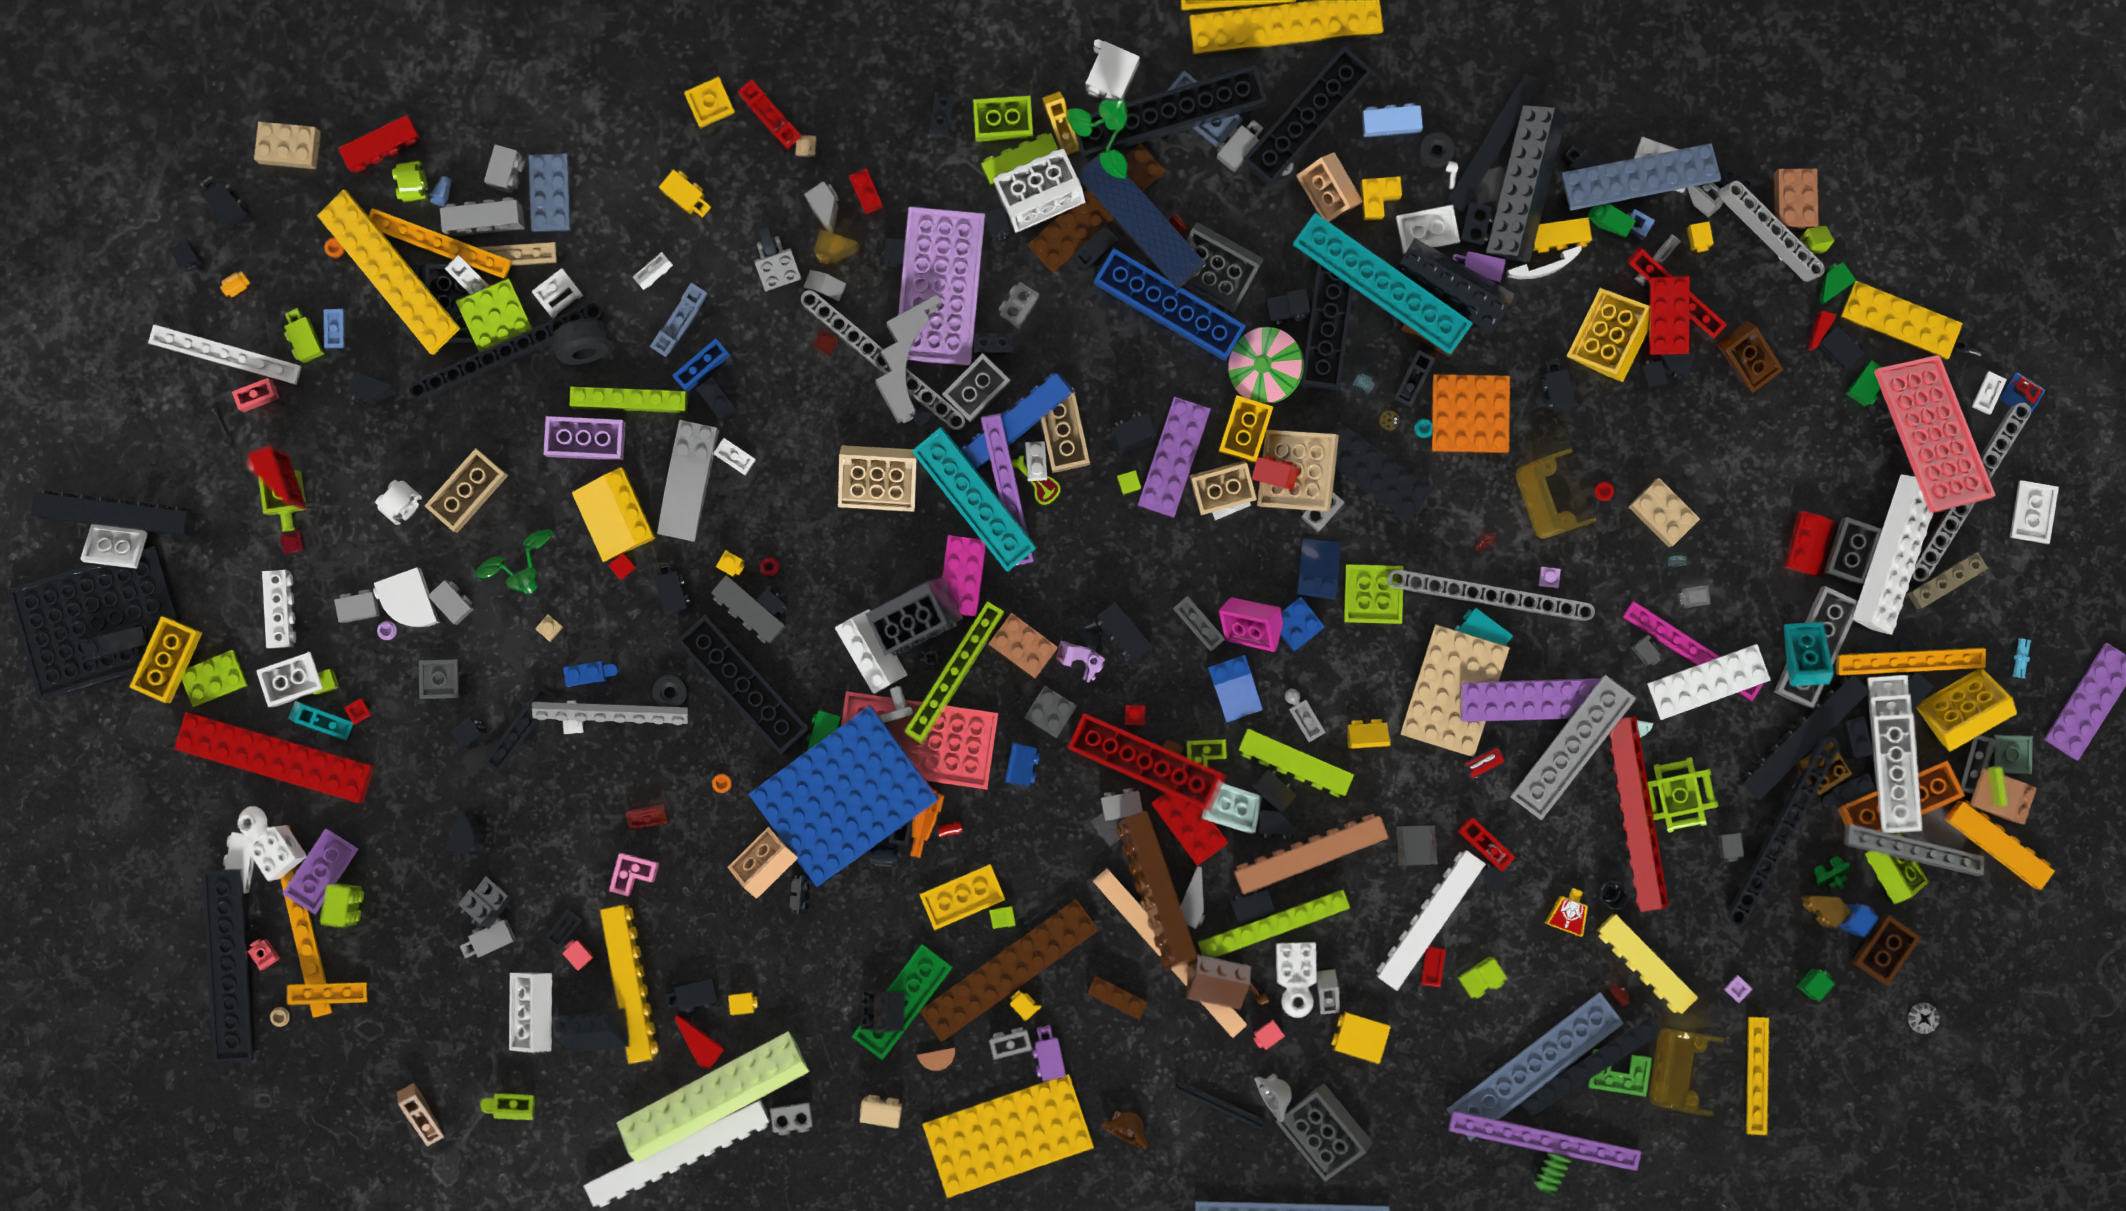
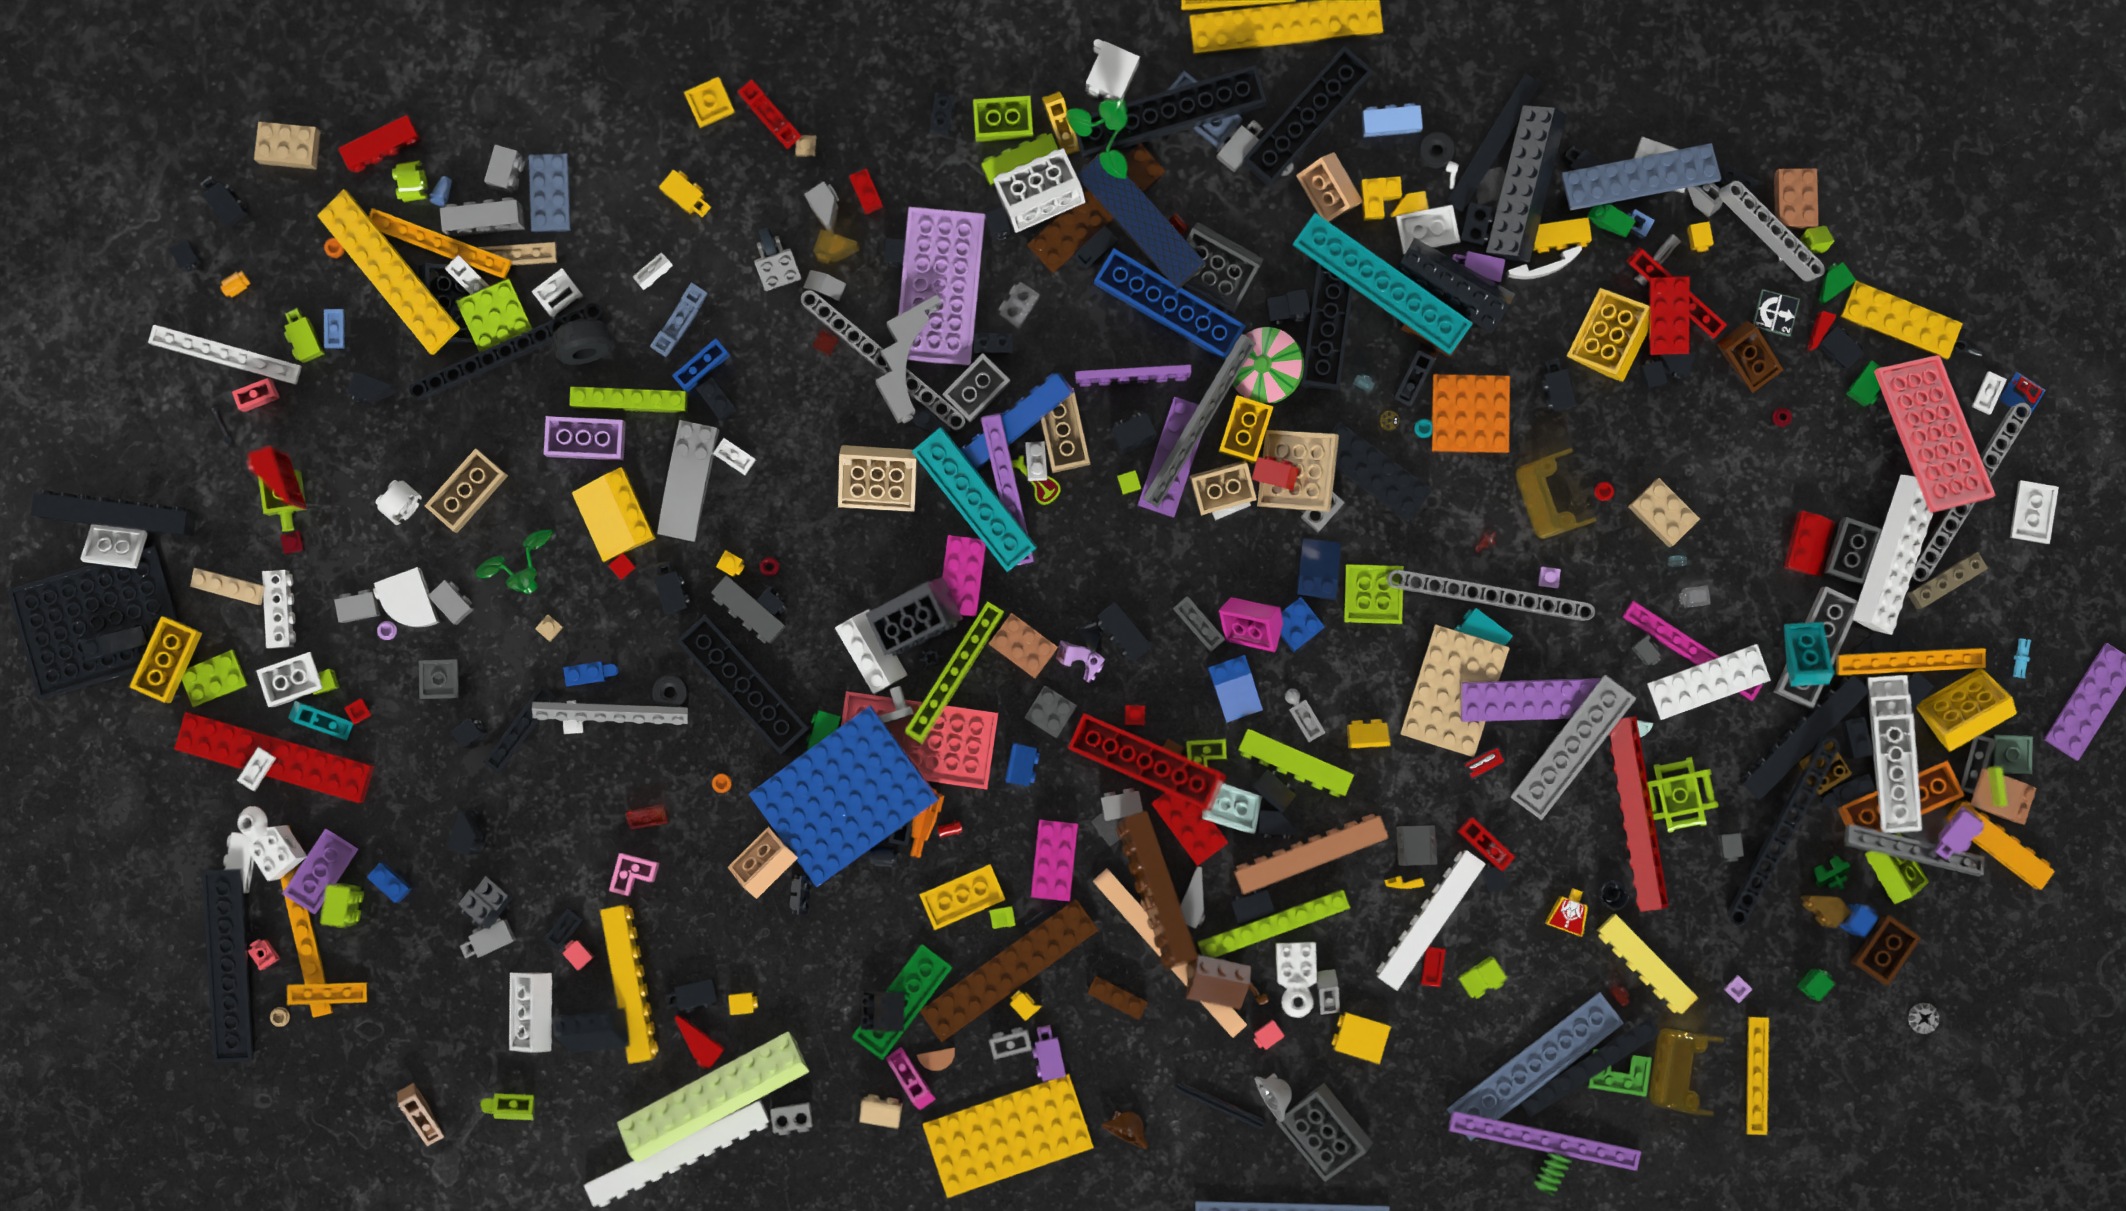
(227, 586): none -> tan plate
(256, 769): none -> white plate
(389, 882): none -> blue brick
(910, 1078): none -> dark pink slope
(1054, 860): none -> dark pink brick
(1142, 375): none -> medium lavender plate
(1199, 420): none -> dark grey plate
(1397, 882): none -> yellow slope
(1411, 203): none -> yellow slope
(1776, 313): none -> tile
(1781, 423): none -> dark red plate
(1959, 833): none -> medium lavender brick

